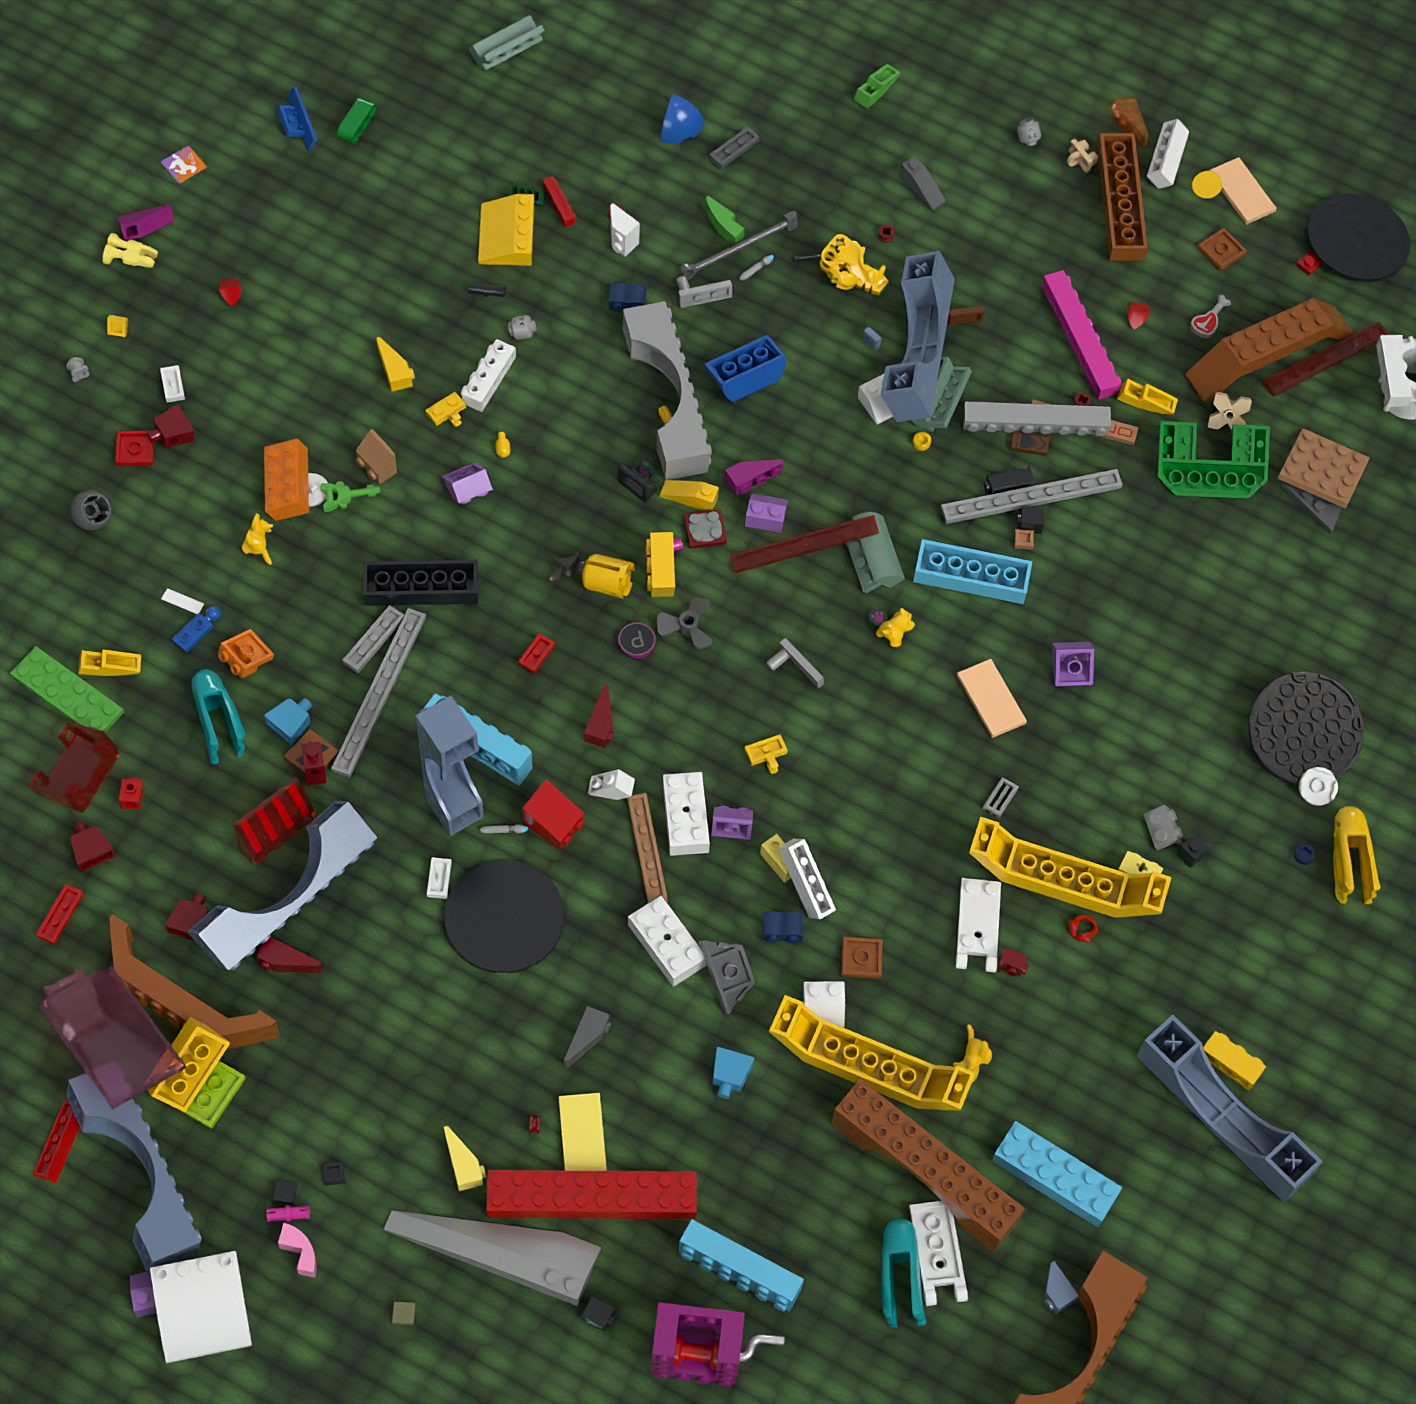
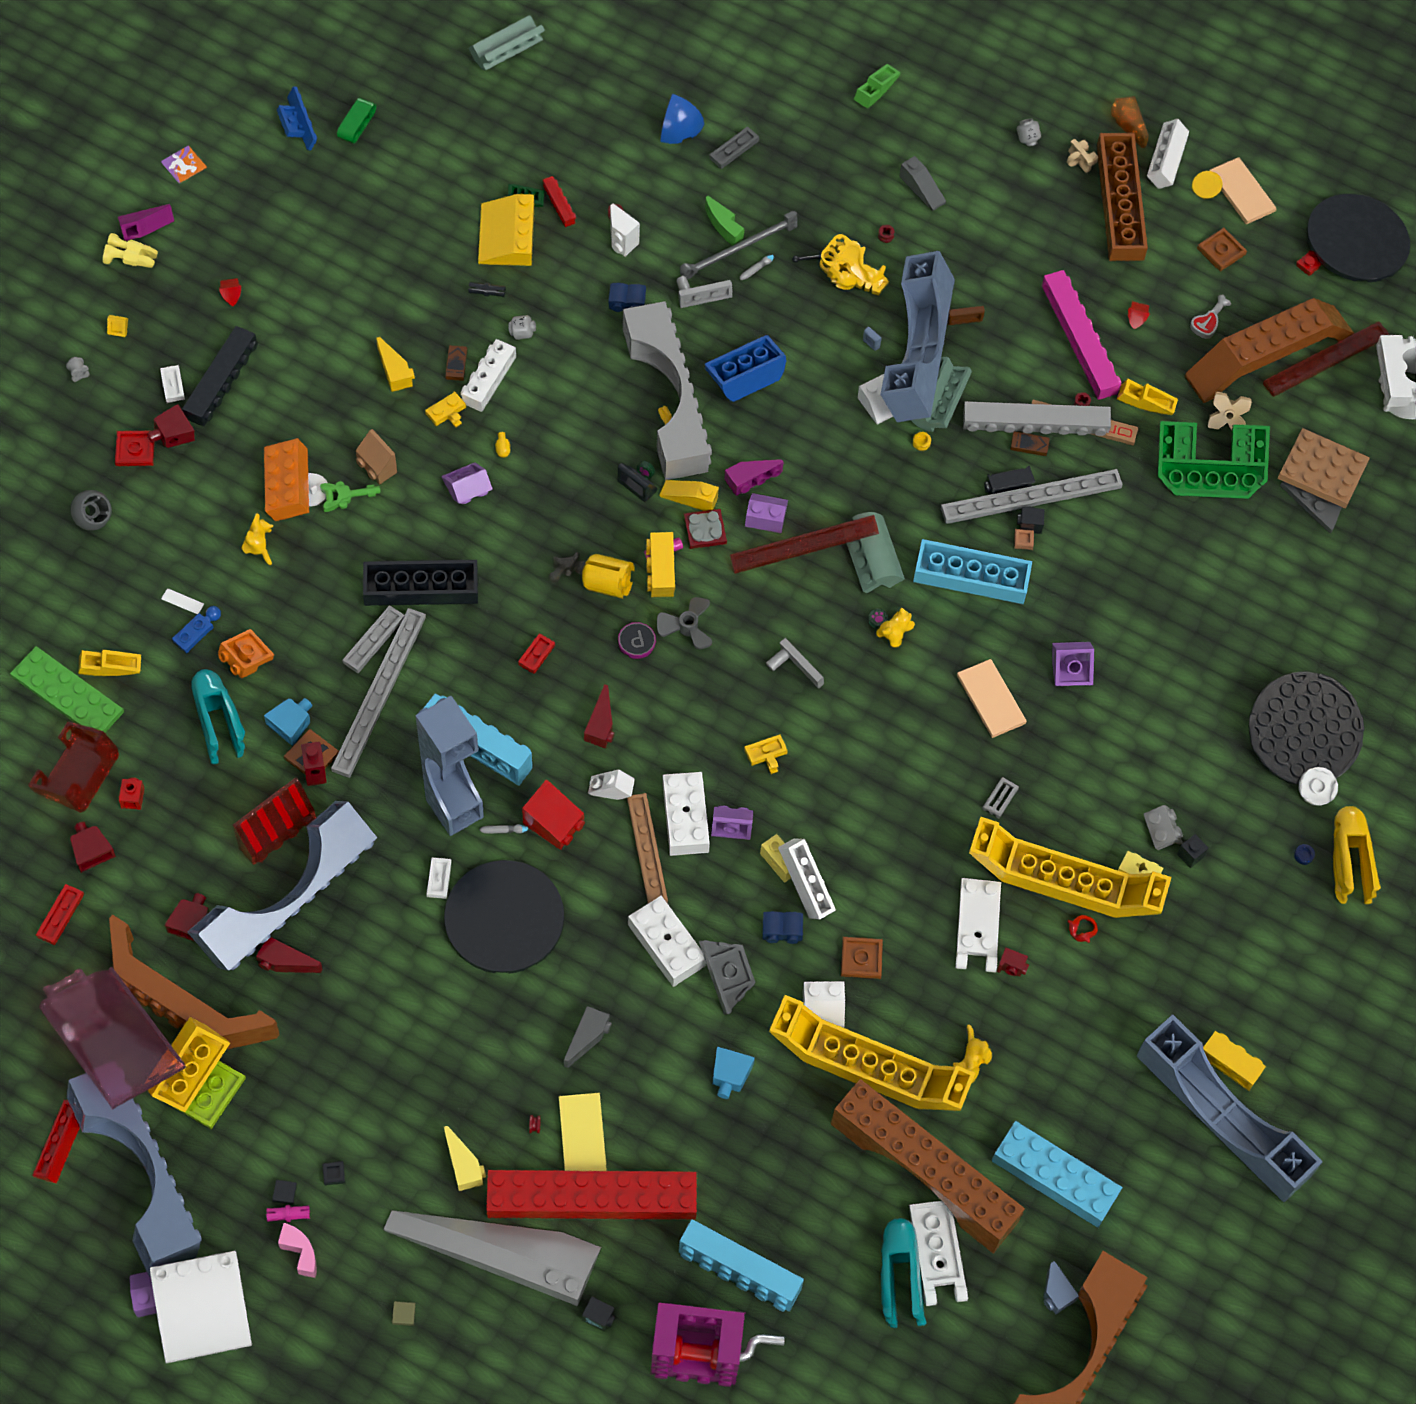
(220, 376): none -> black brick
(456, 363): none -> reddish brown tile

